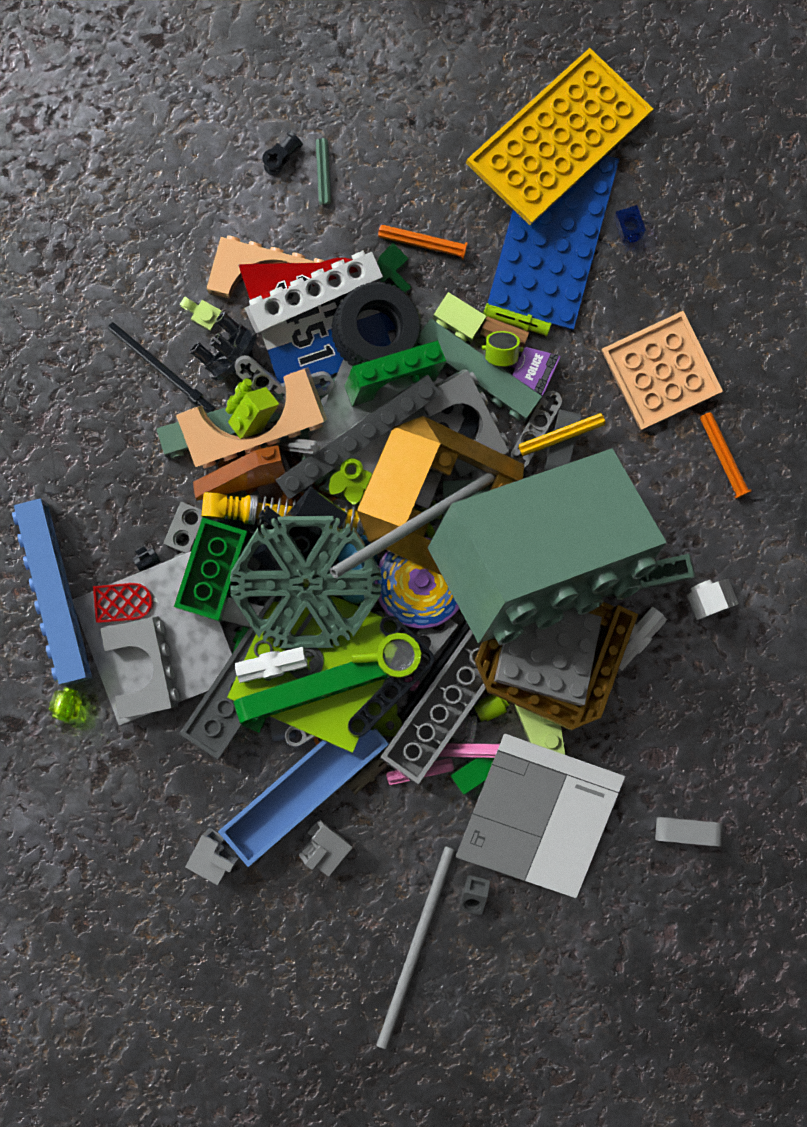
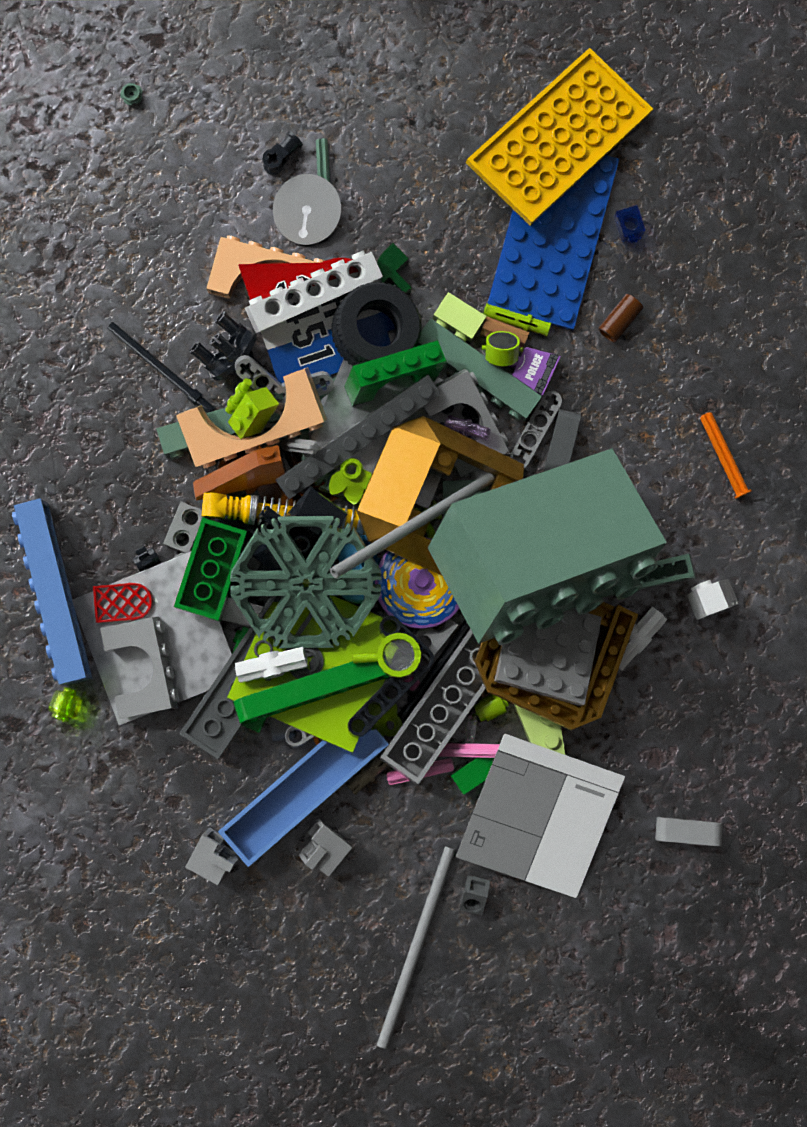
(131, 88): none -> sand green plate
(203, 314): yellowish green plate -> none
(306, 209): none -> light grey piece
(423, 241): orange axle -> none
(467, 428): none -> clear purple axle
(562, 434): yellow axle -> none
(620, 318): none -> reddish brown pin
(661, 370): light nougat plate -> none

